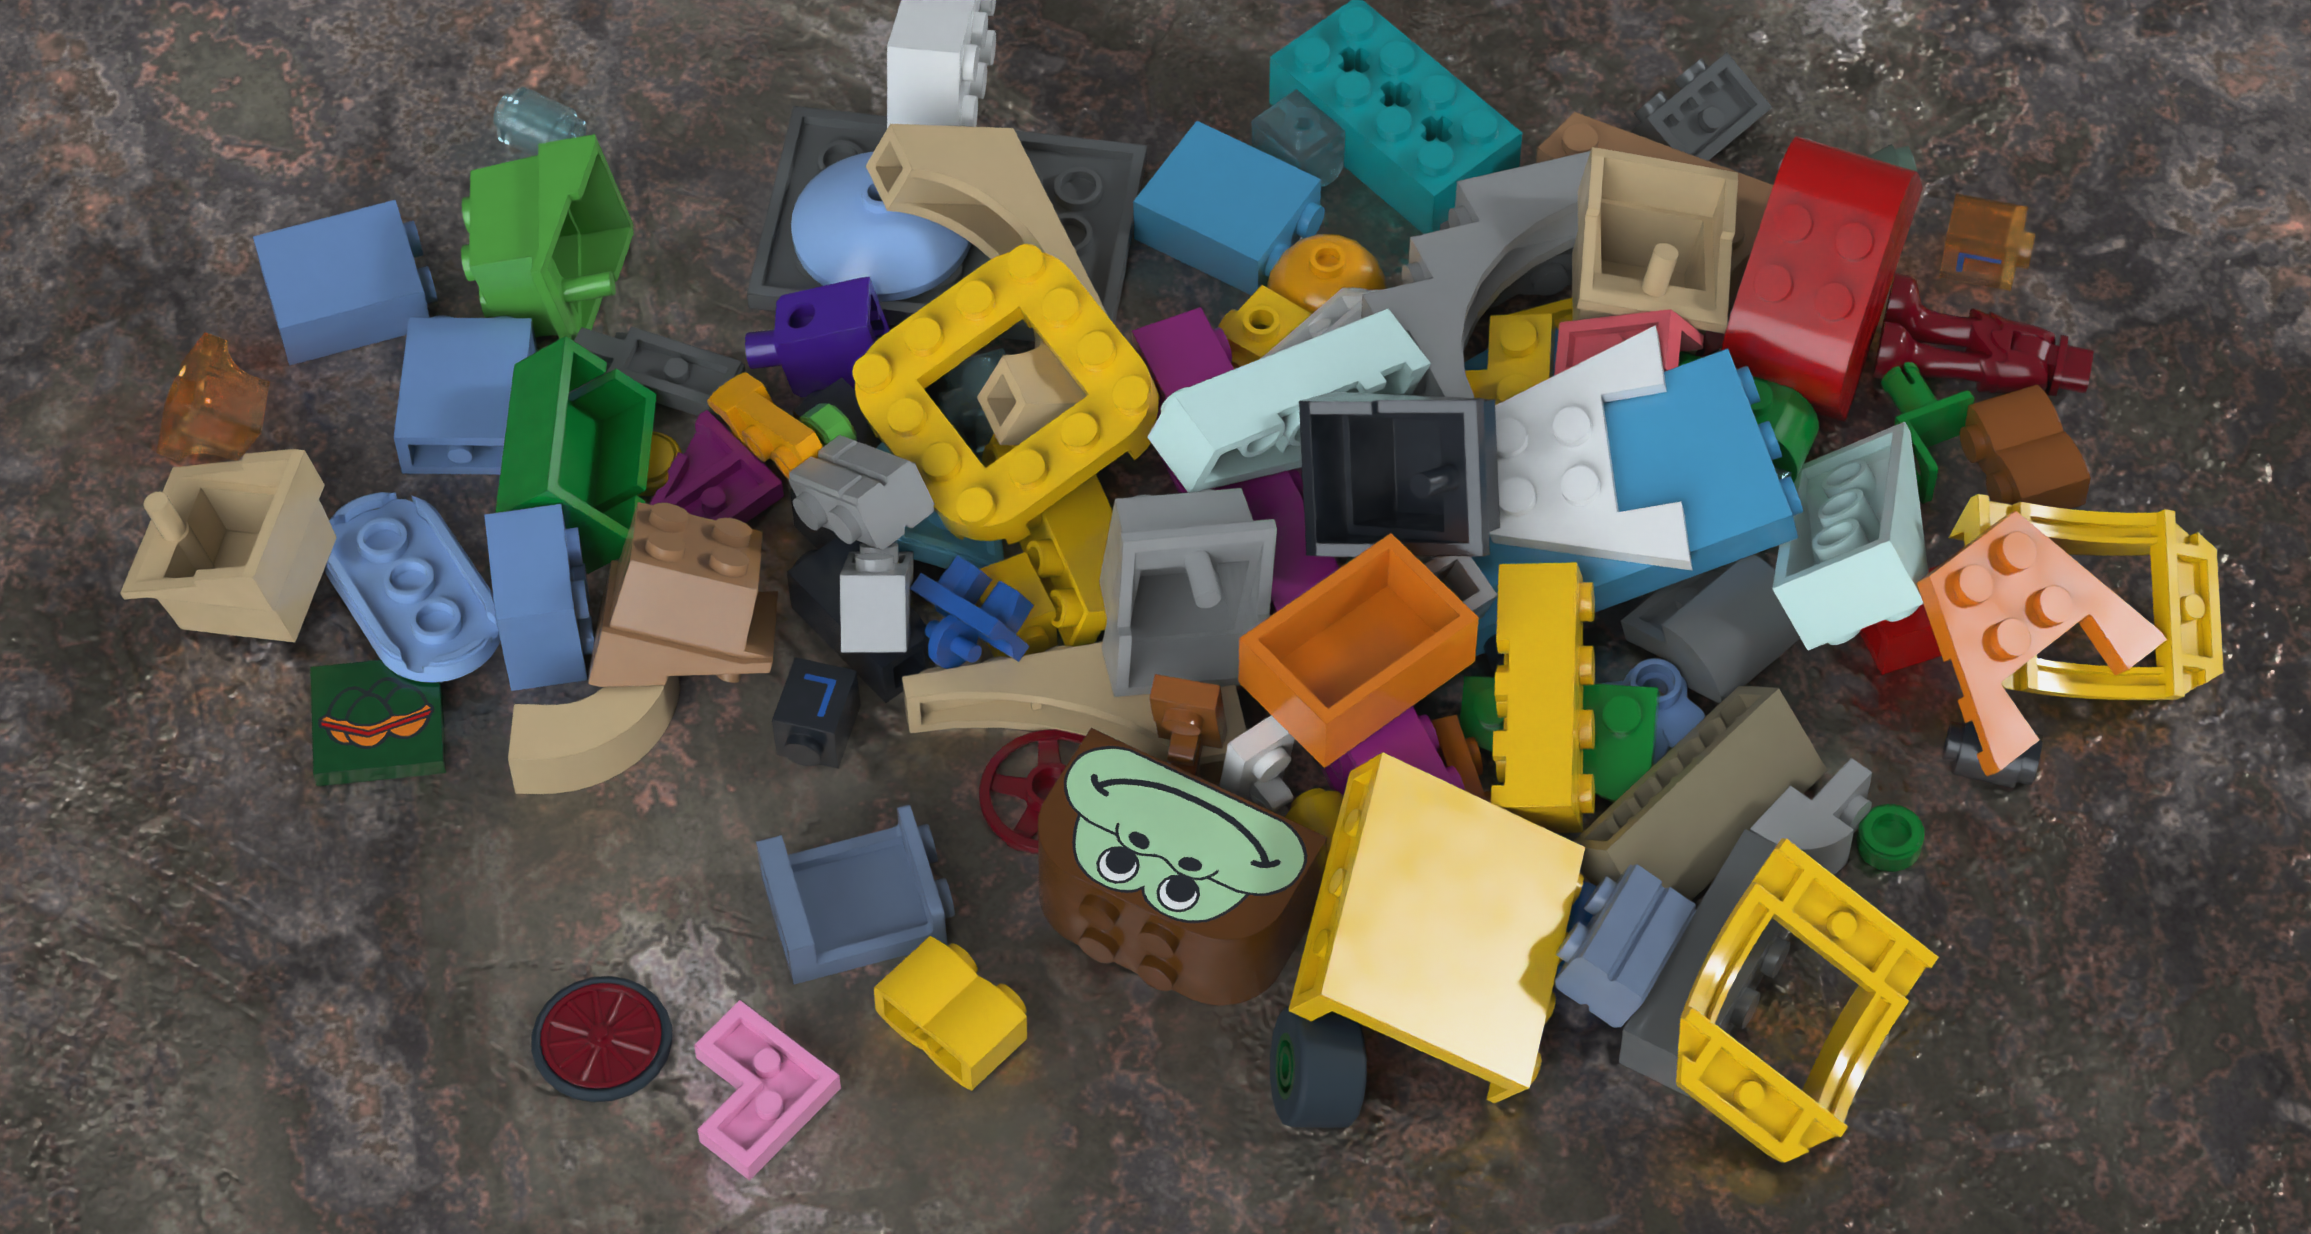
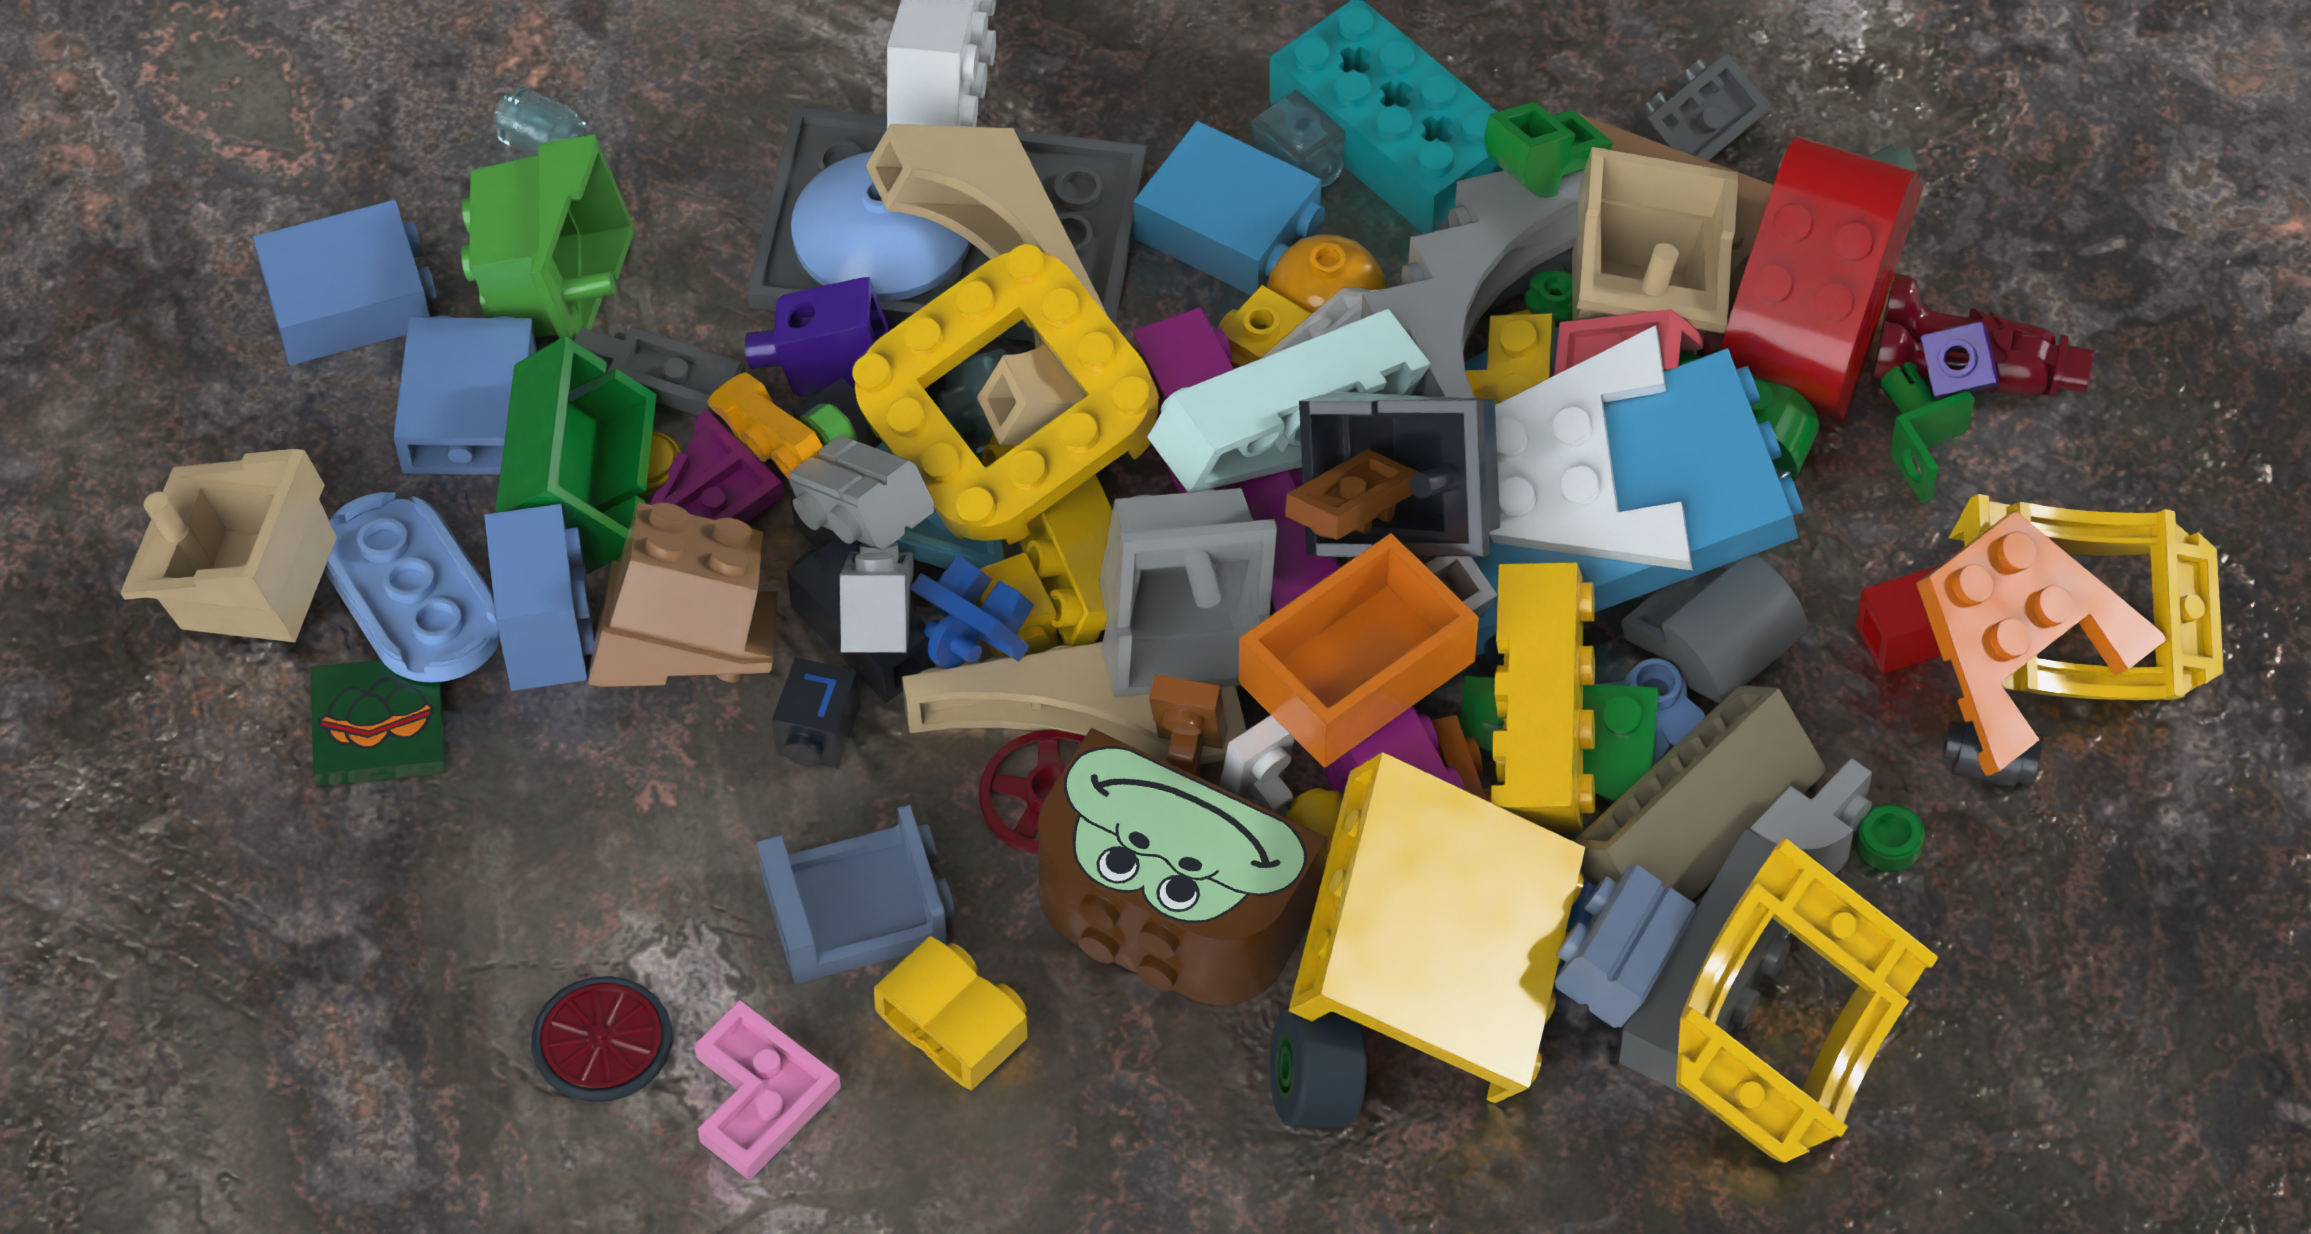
(212, 405): clear orange brick -> none
(587, 739): tan arch -> none
(1351, 495): none -> dark orange plate
(1541, 146): none -> green brick
(1542, 302): none -> green plate
(1856, 541): light aqua slope -> none
(1978, 373): none -> plate
(1986, 242): clear orange brick -> none
(2025, 451): dark orange brick -> none

